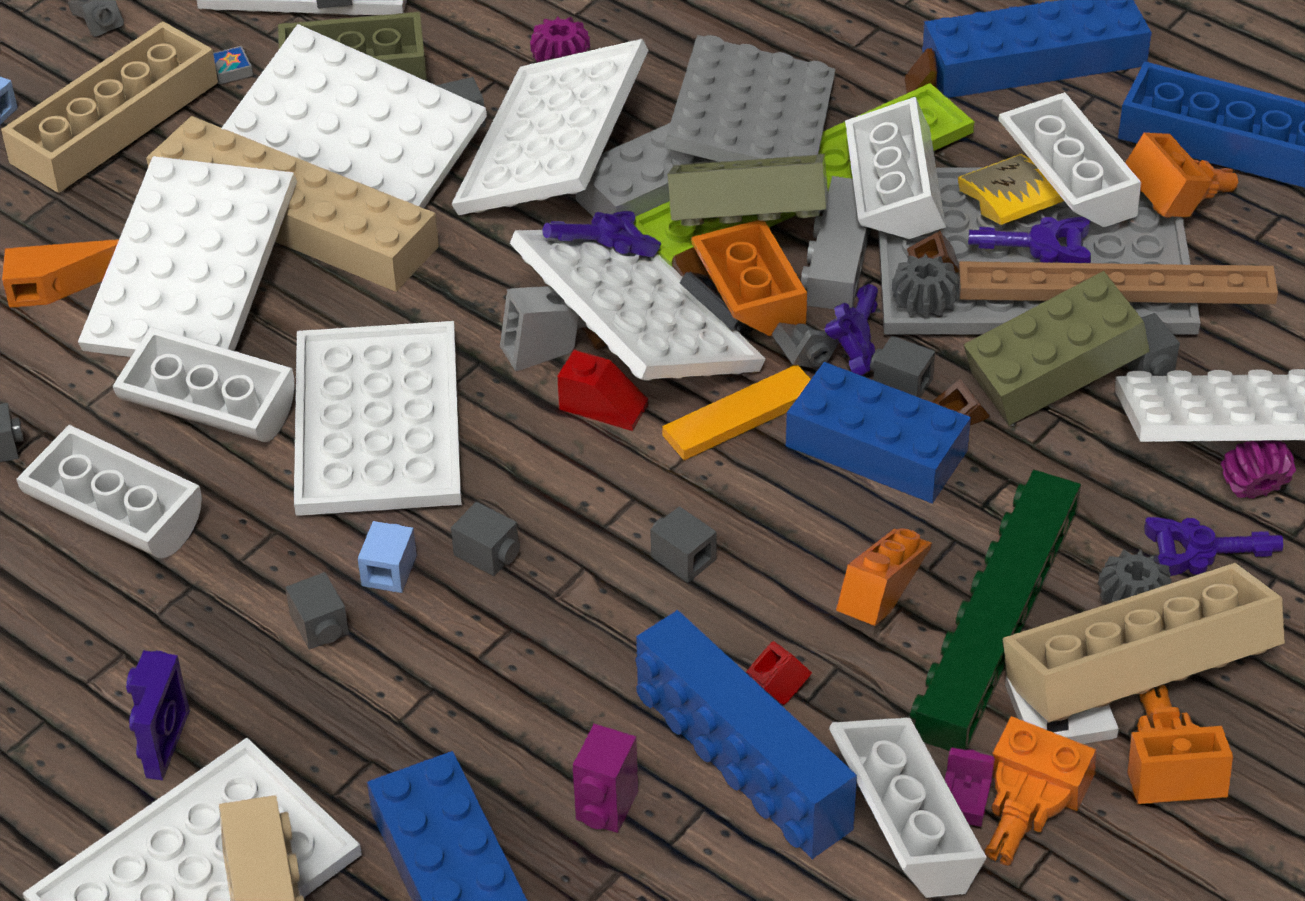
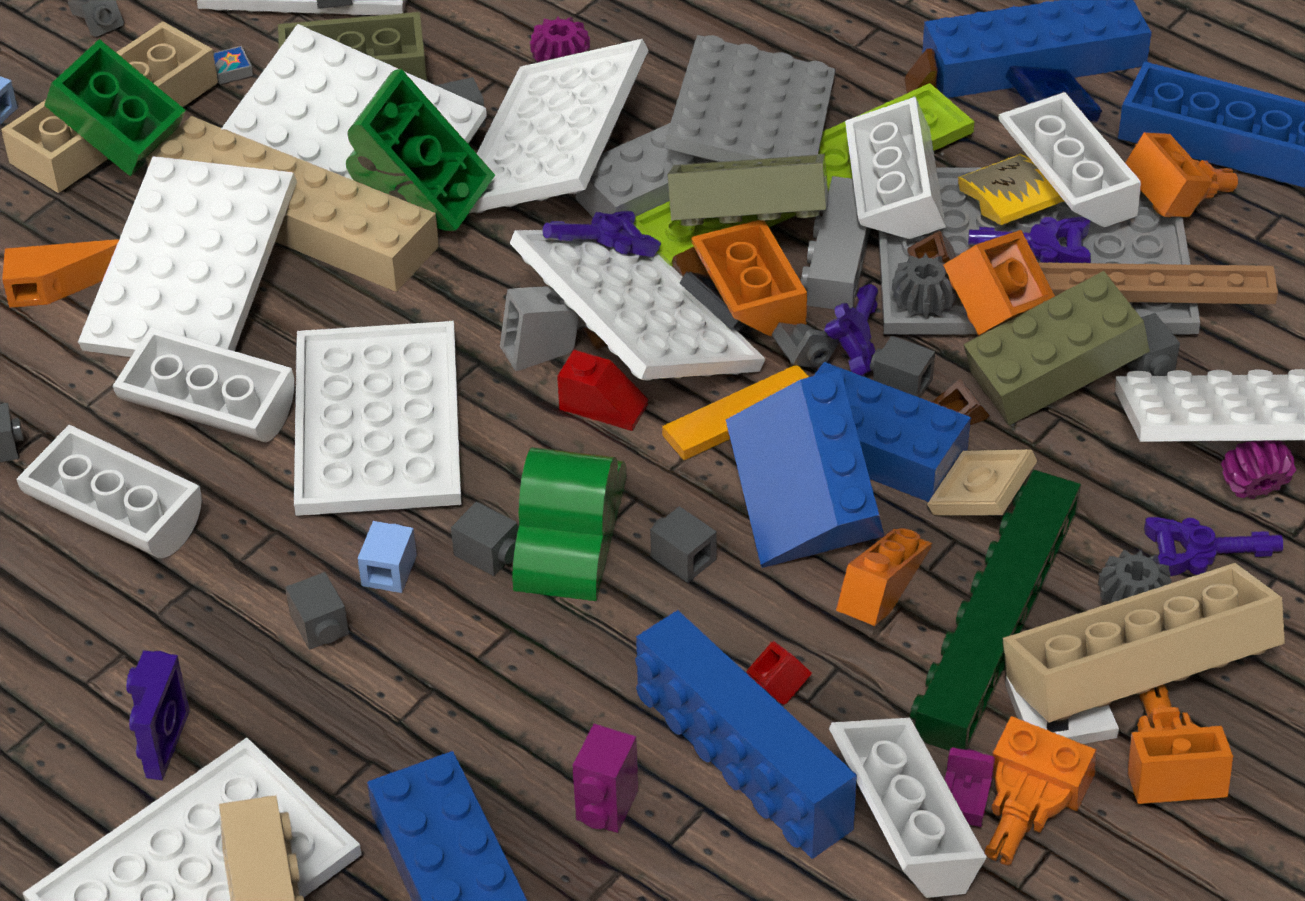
(114, 107): none -> green brick
(415, 153): none -> green brick
(566, 522): none -> green brick
(804, 471): none -> slope
(982, 482): none -> tan tile
(998, 280): none -> orange slope
(1041, 83): none -> clear blue tile

